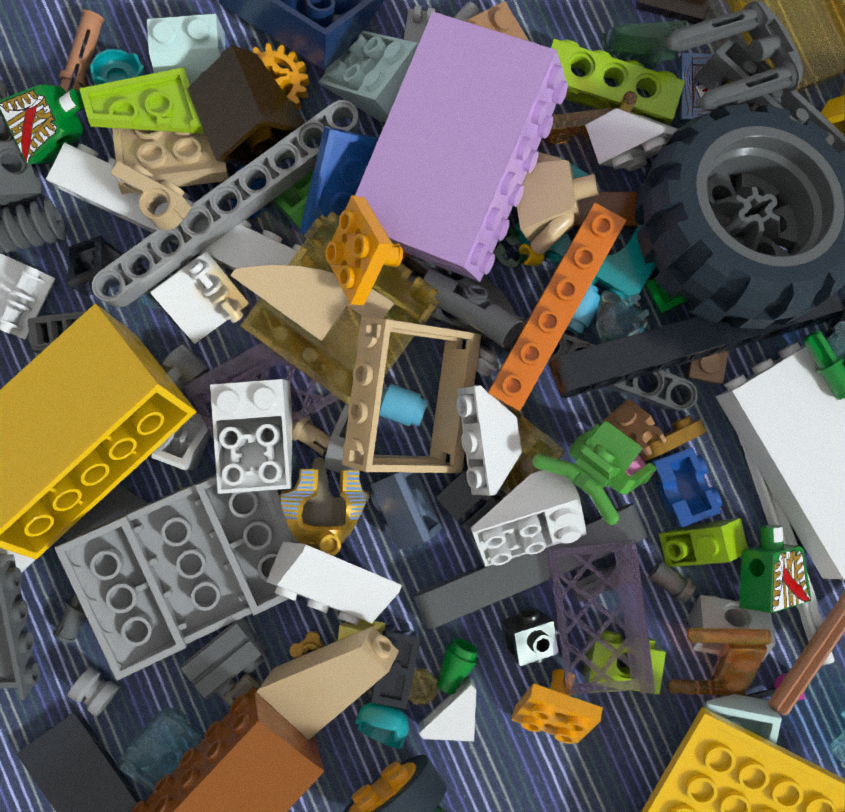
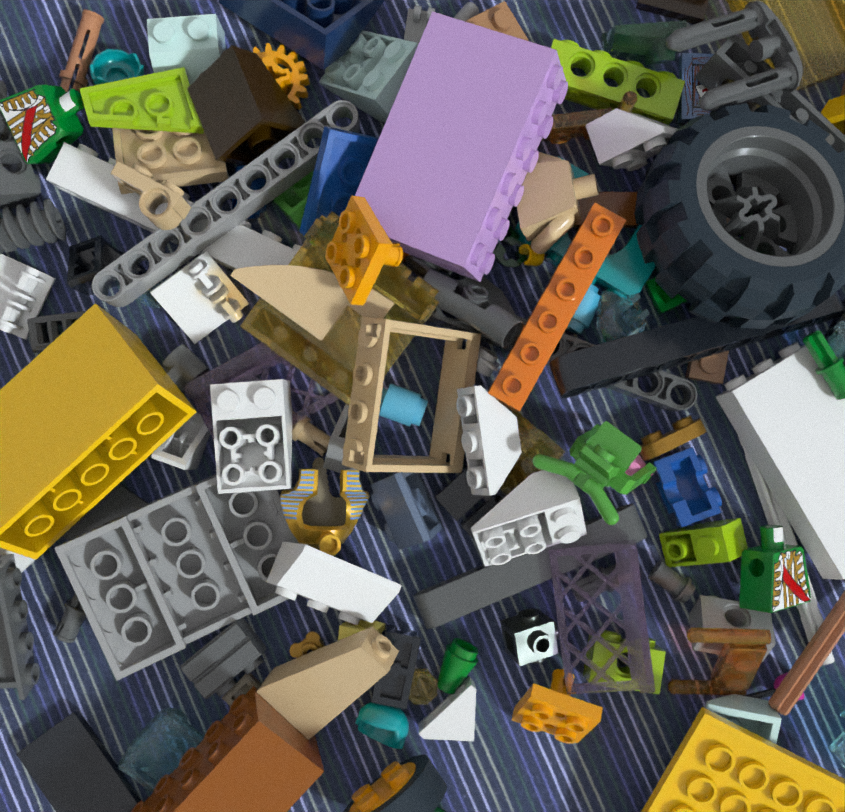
(93, 691): light grey wheel -> none
(636, 424): medium nougat plate -> none

